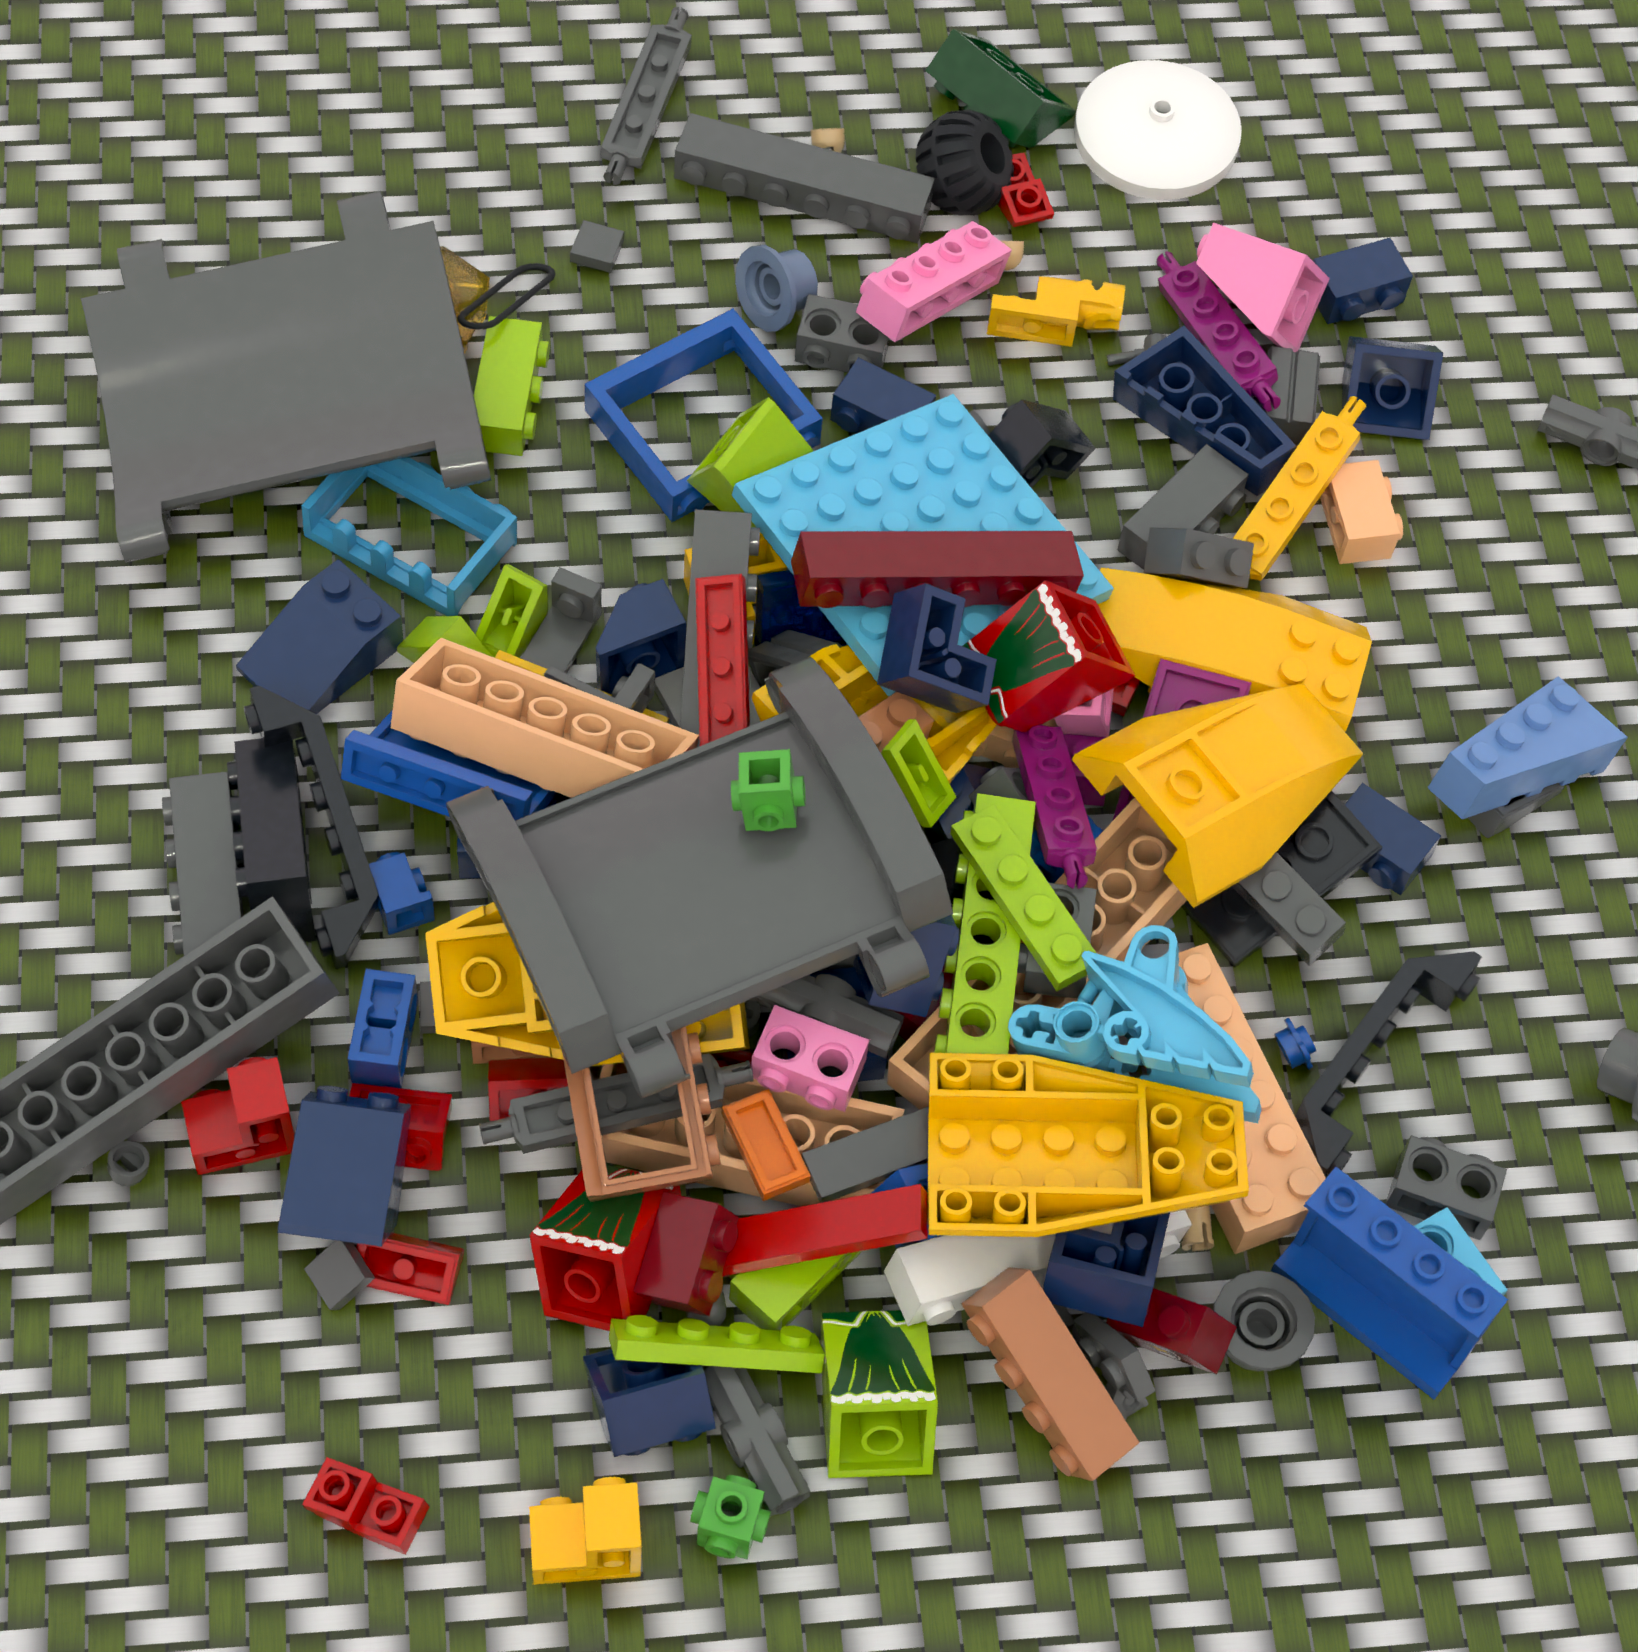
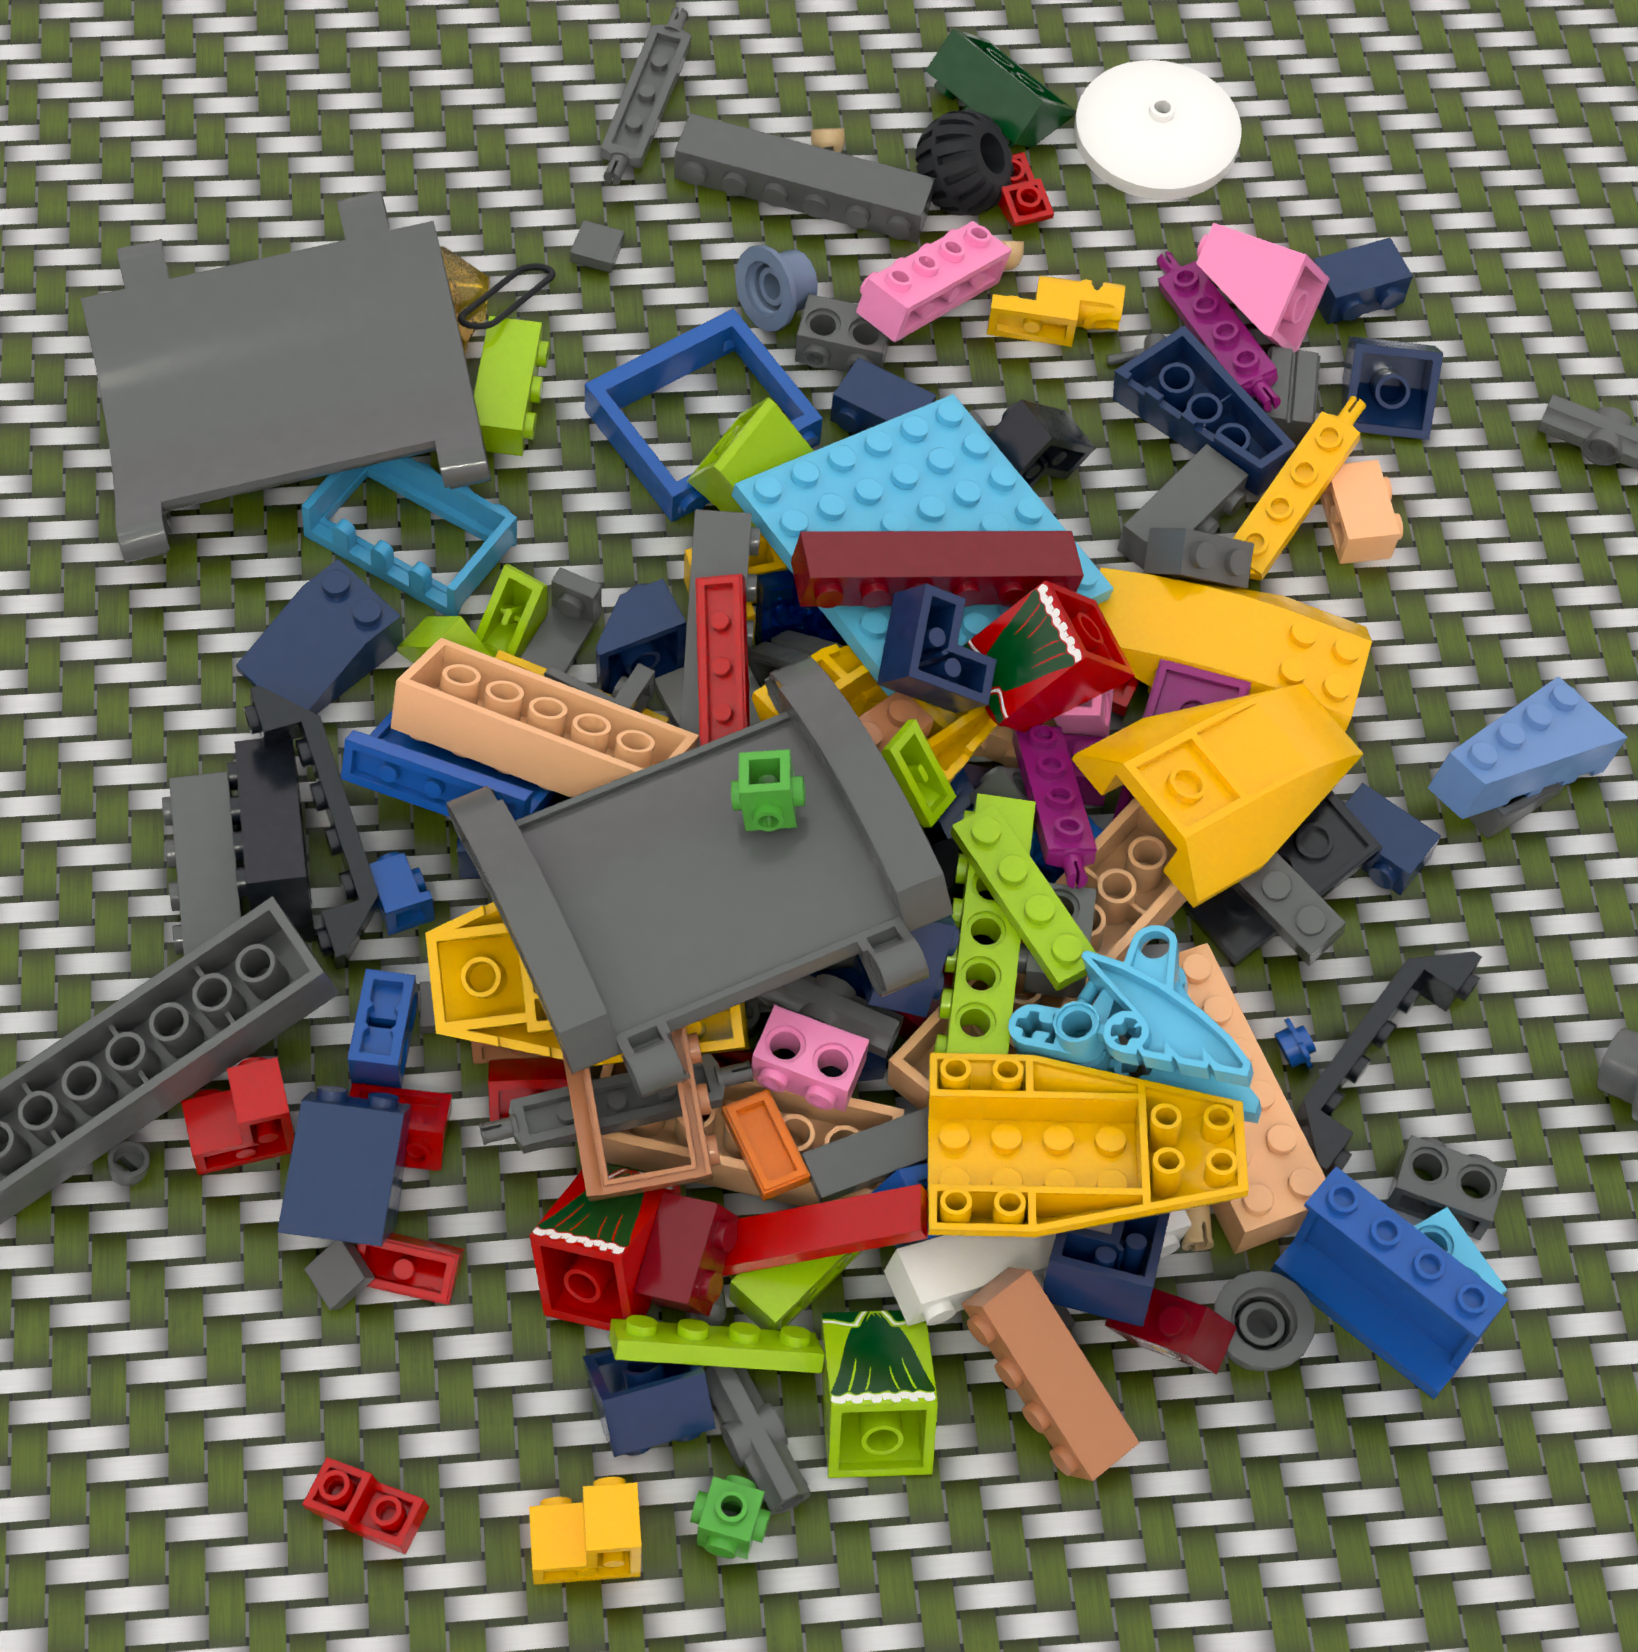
(1119, 1361): dark grey hinge -> none

